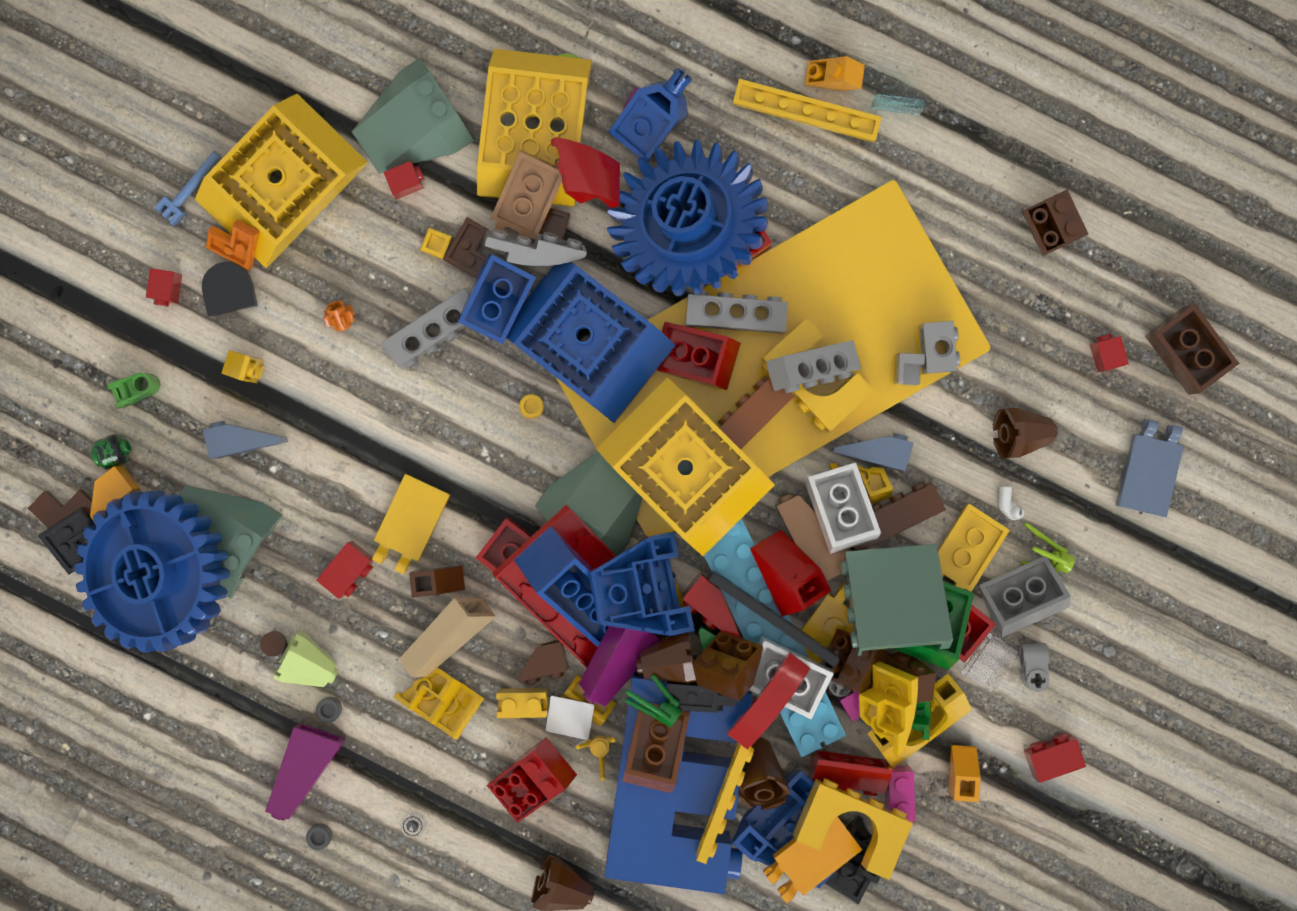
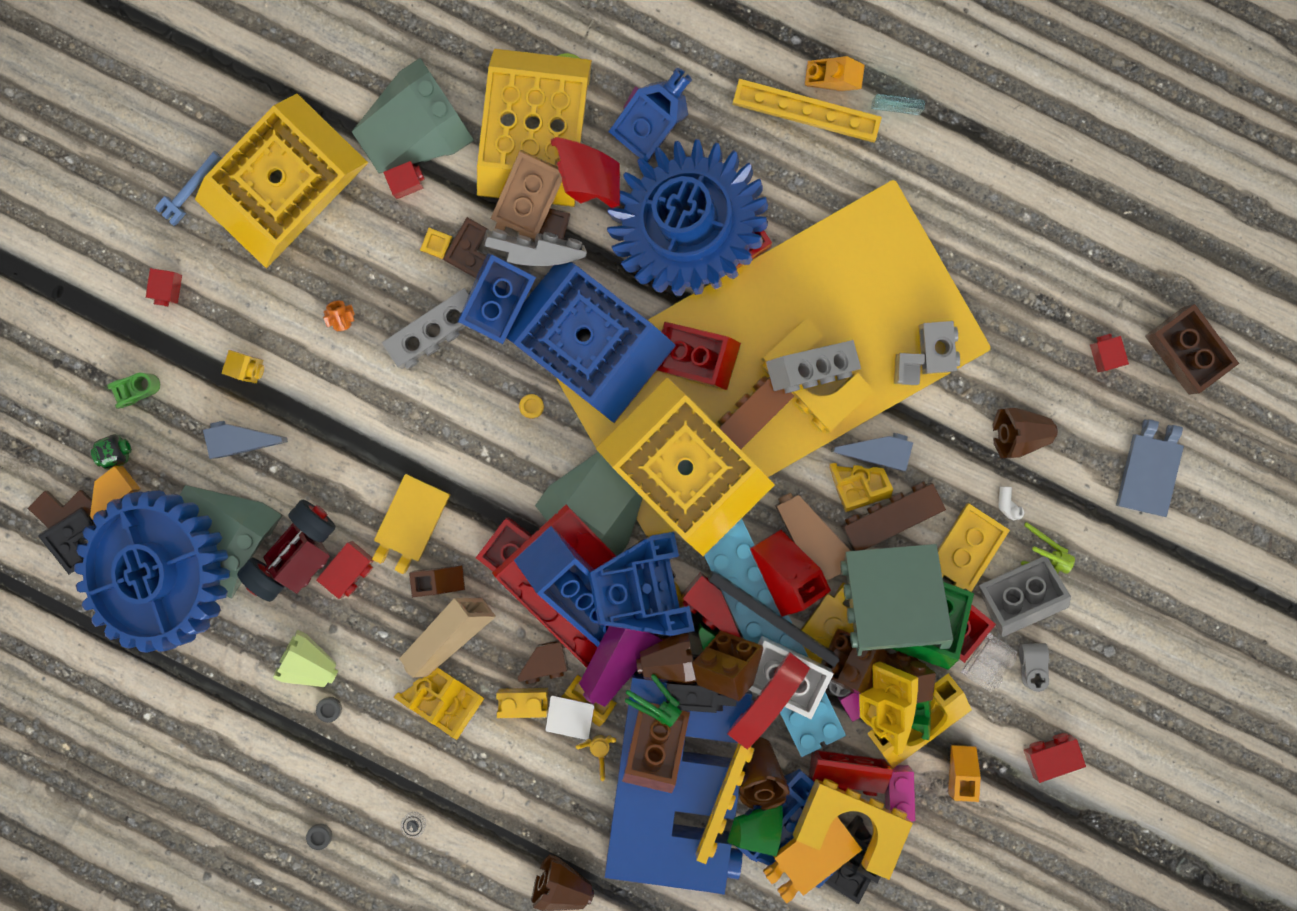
(227, 289): black tile -> none
(238, 246): orange tile -> none
(273, 643): reddish brown tile -> none
(293, 556): none -> brick
(302, 766): magenta slope -> none
(532, 780): red slope -> none
(758, 831): none -> green slope
(774, 306): light grey brick -> none
(843, 508): white brick -> none
(1054, 222): reddish brown slope -> none

